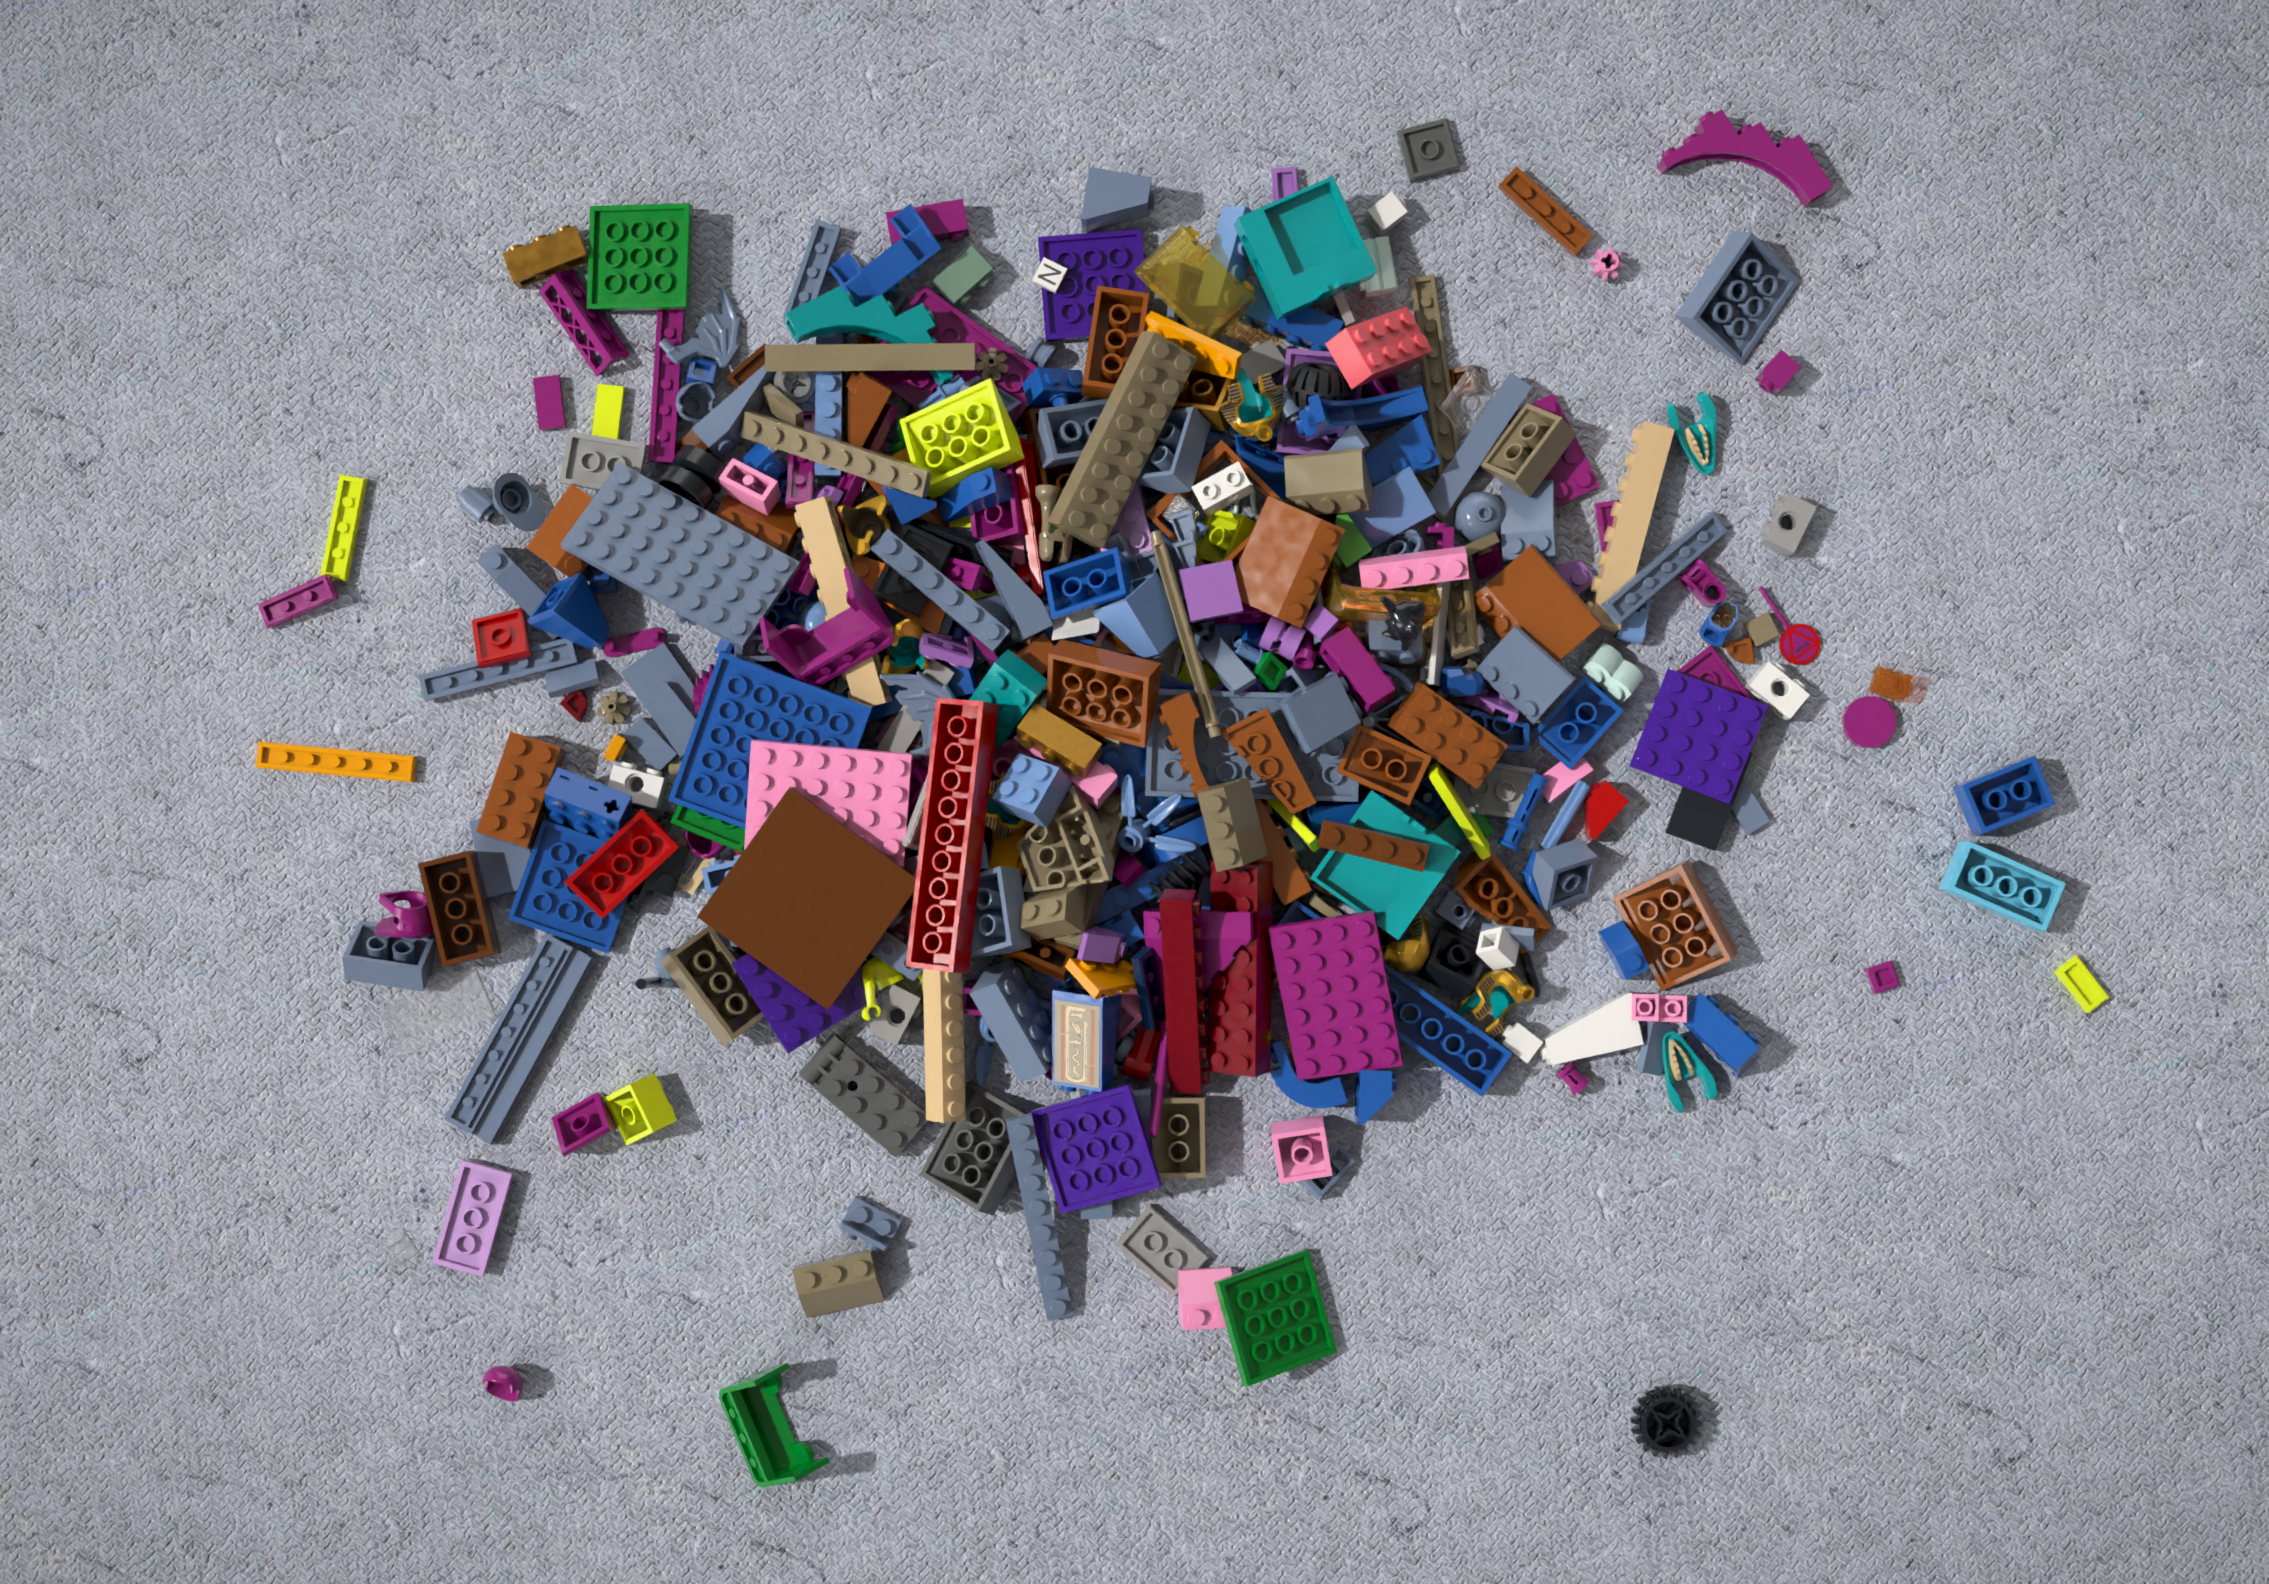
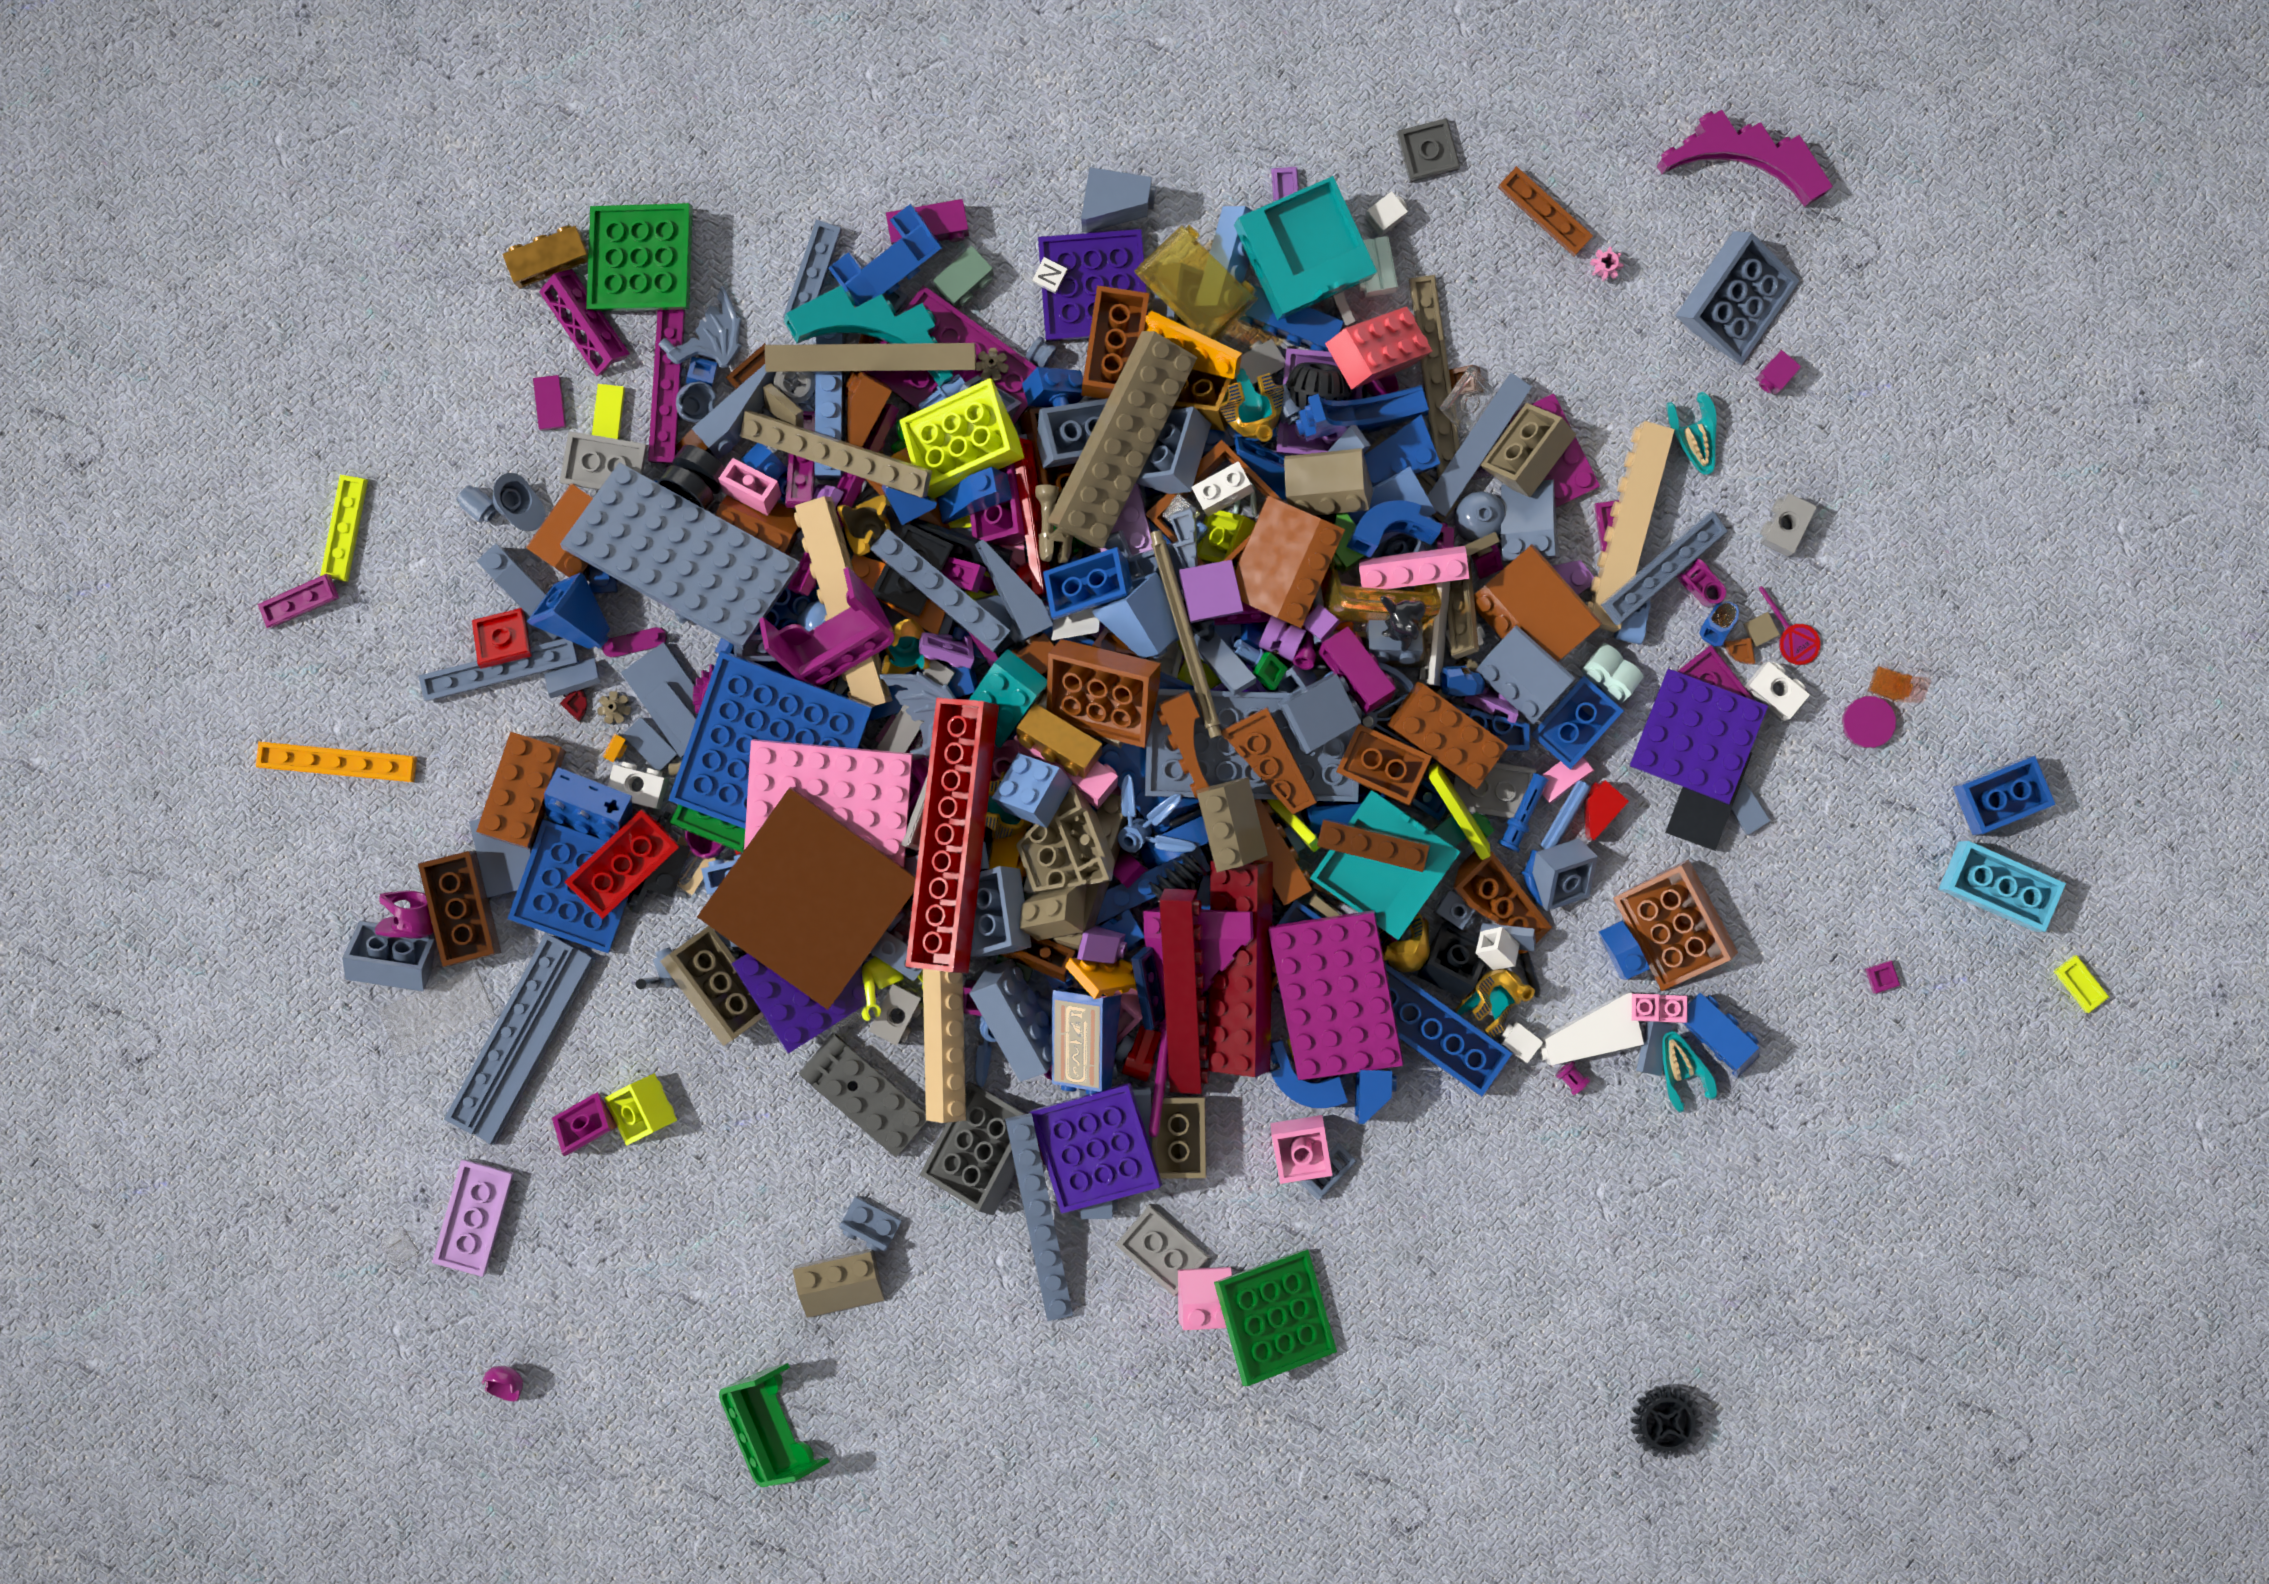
(1392, 517): none -> blue arch

